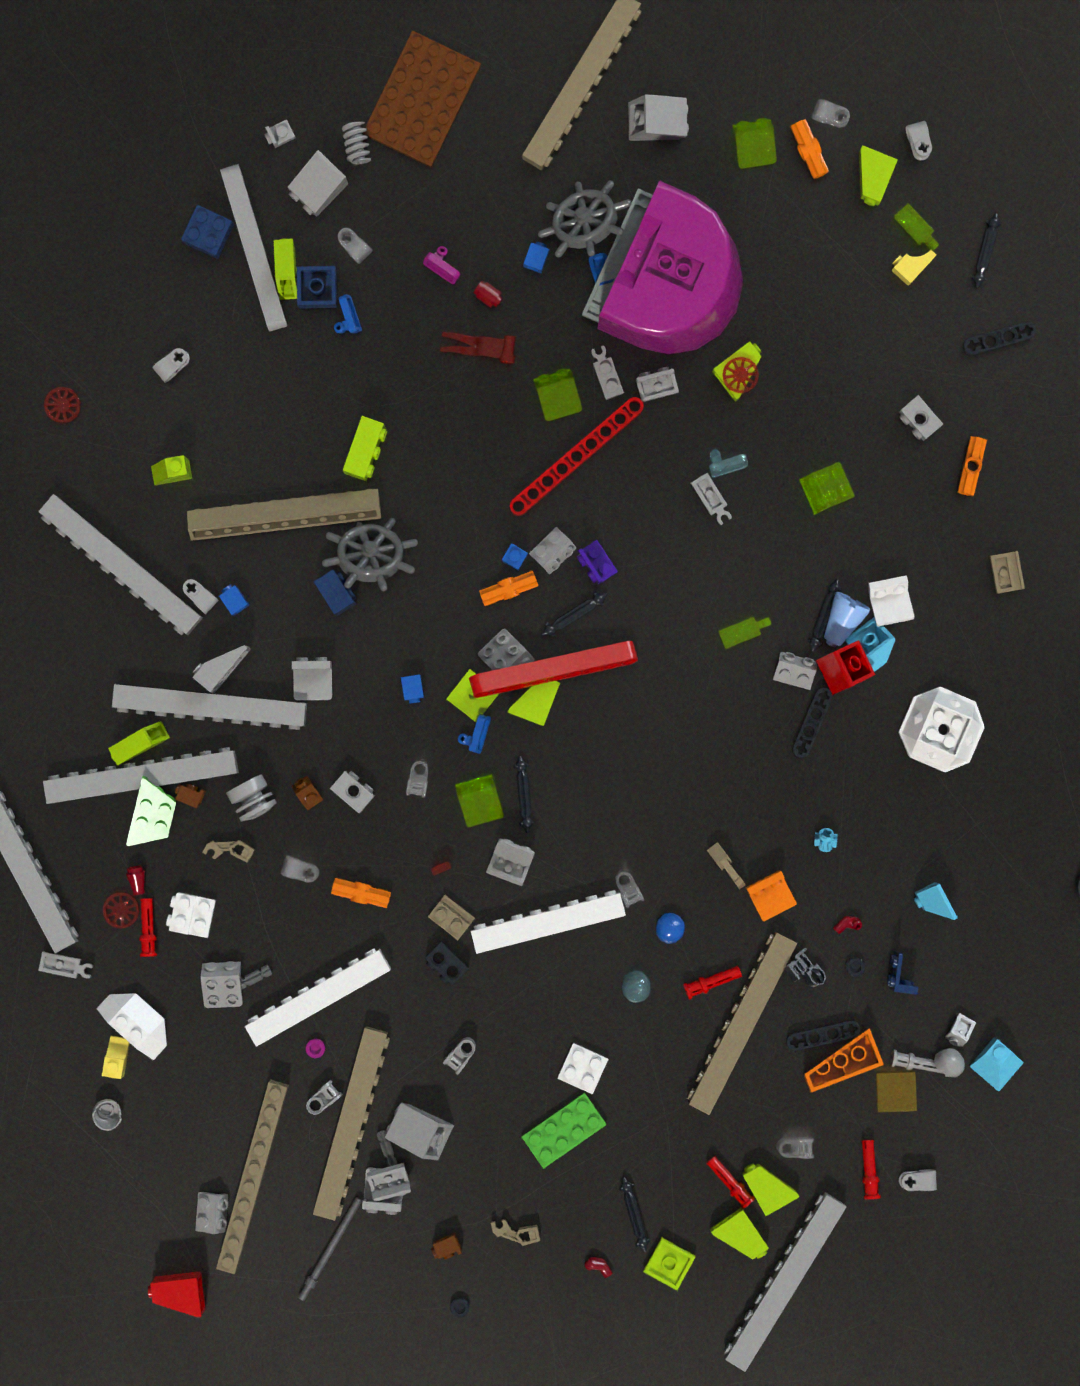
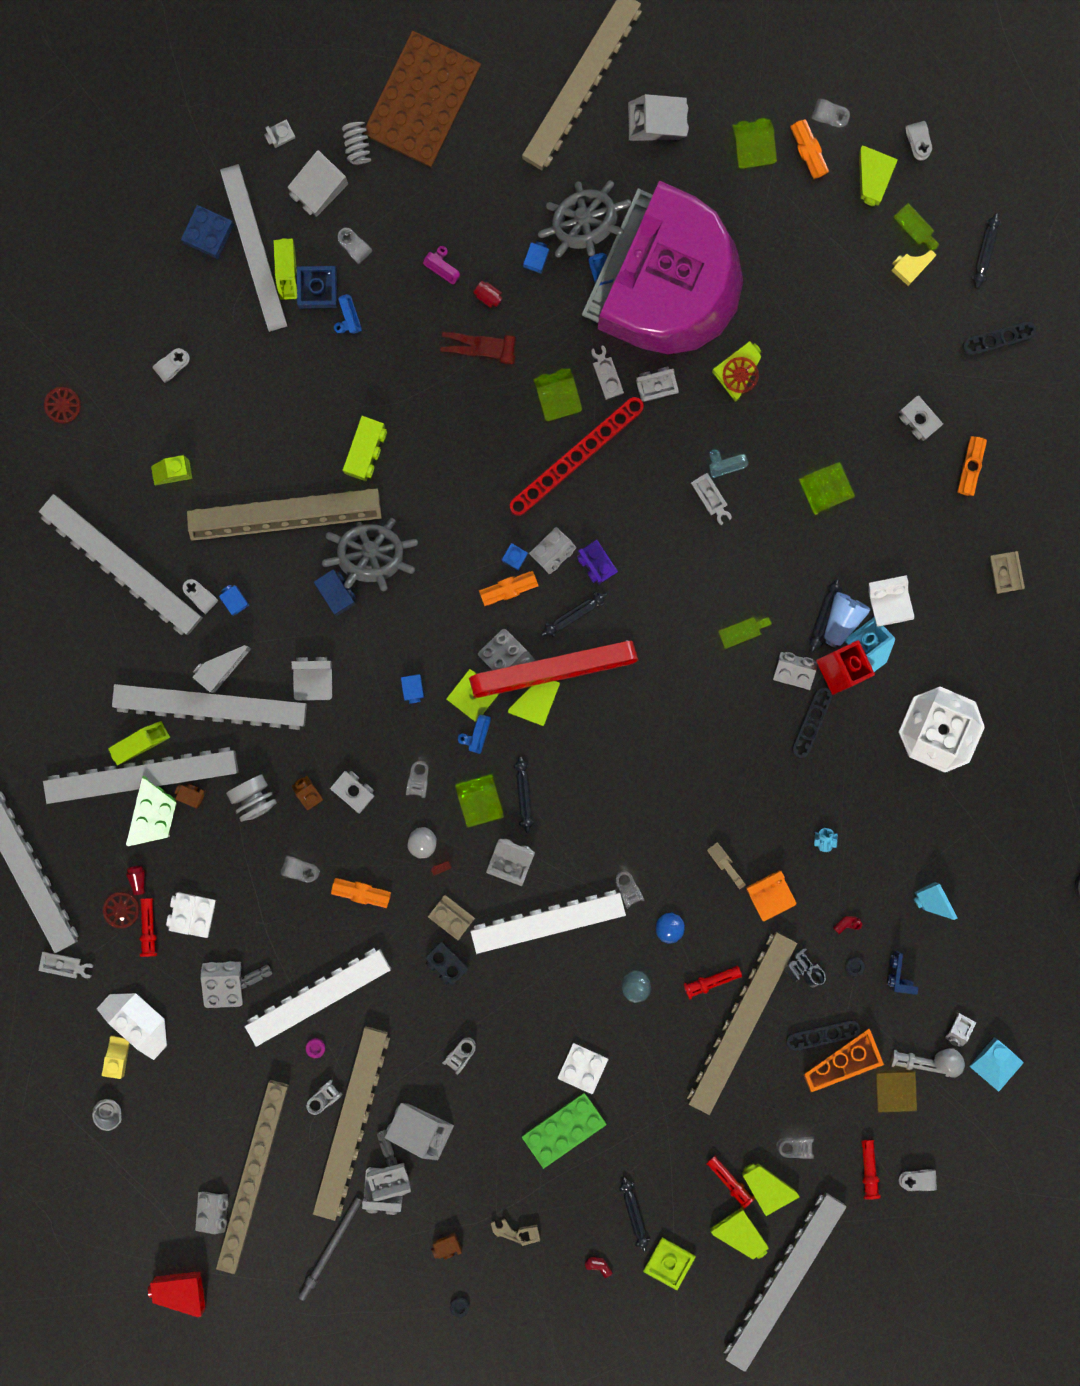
(220, 847): dark tan piece -> none
(422, 842): none -> light grey hair

